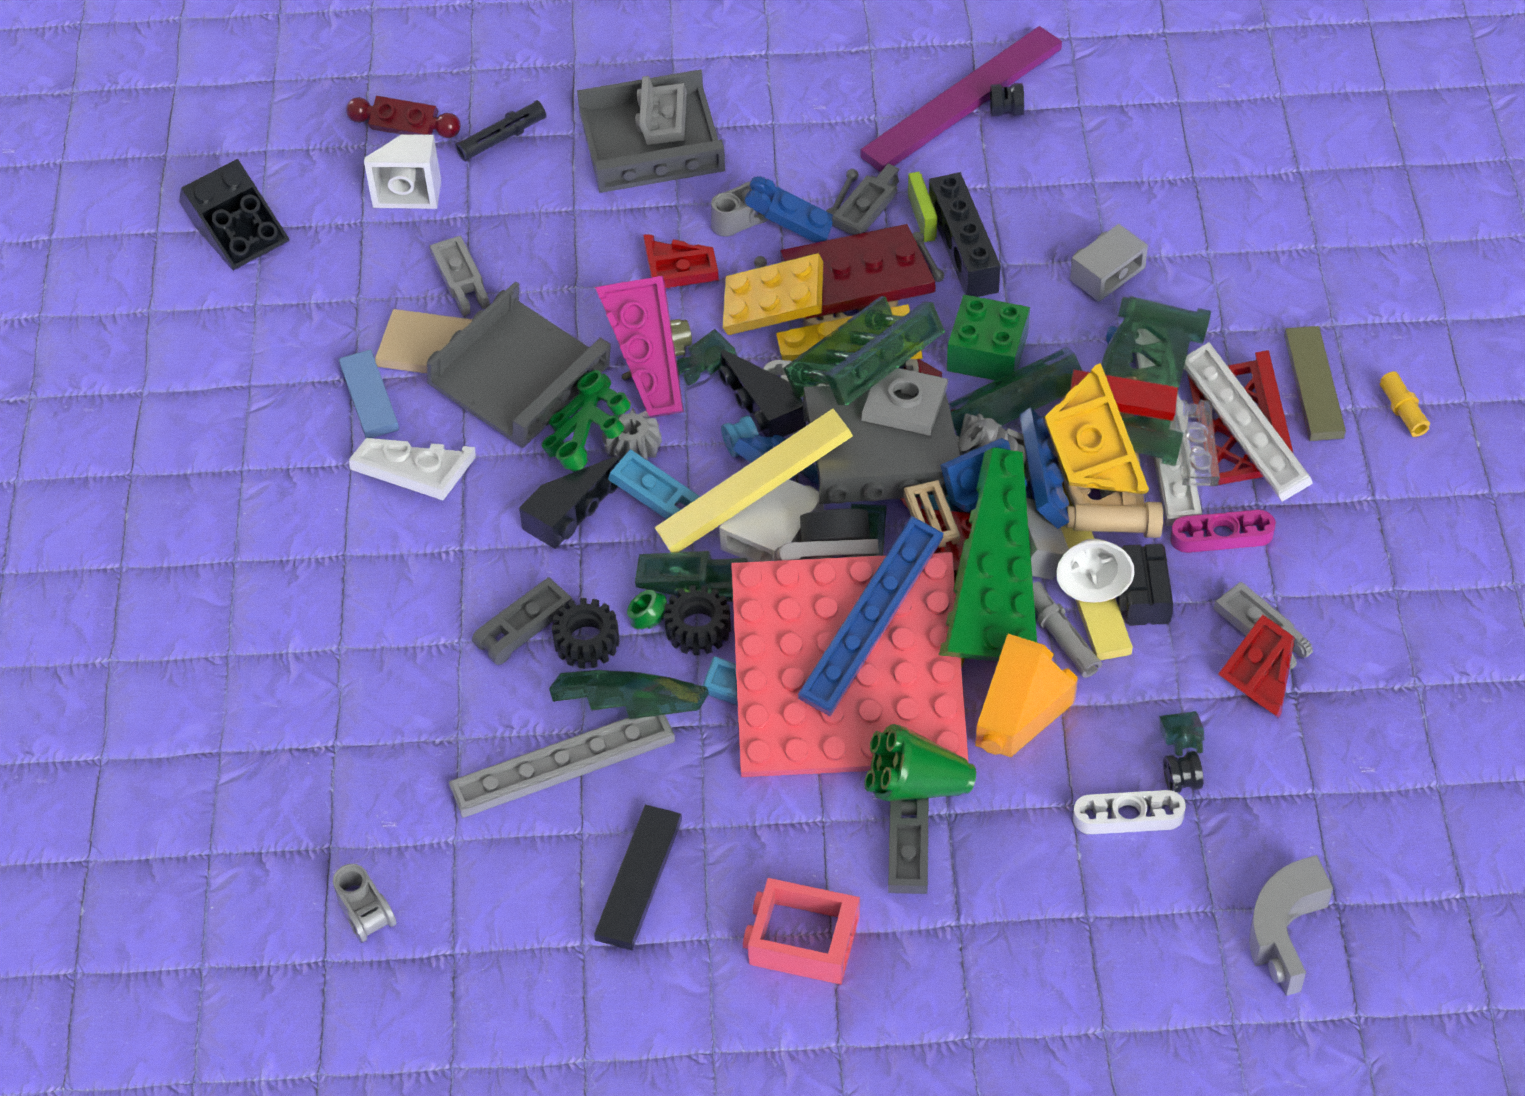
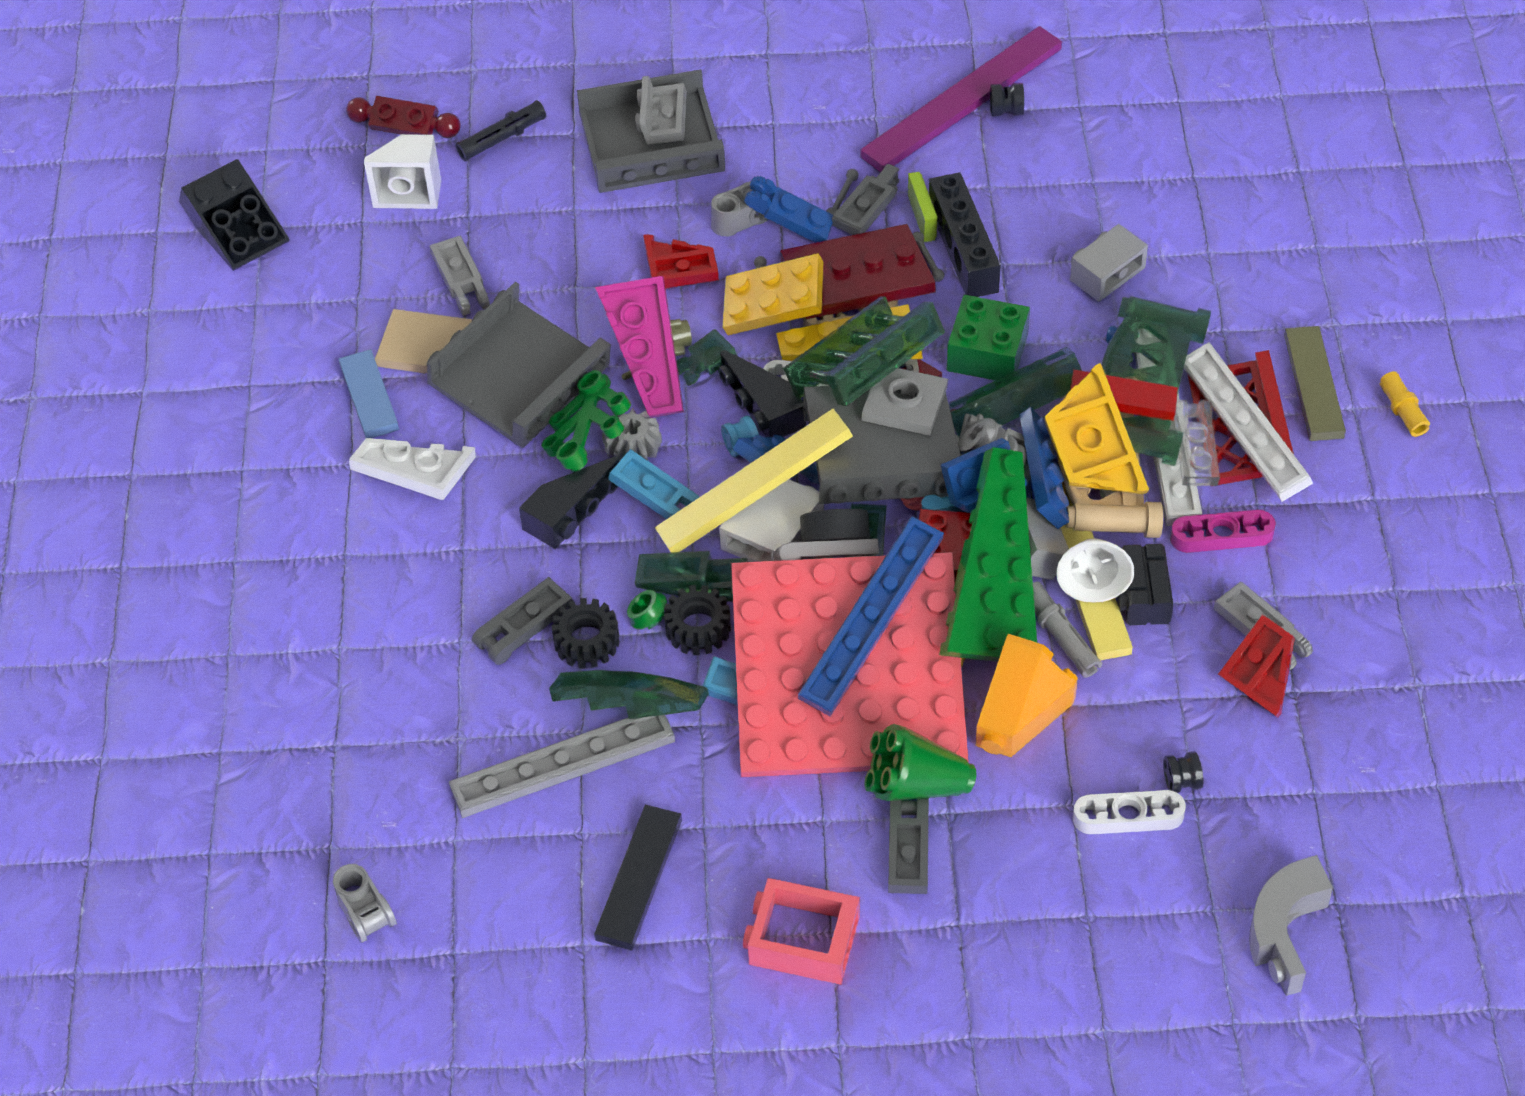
(952, 533): tan tile -> none
(1182, 731): plate -> none

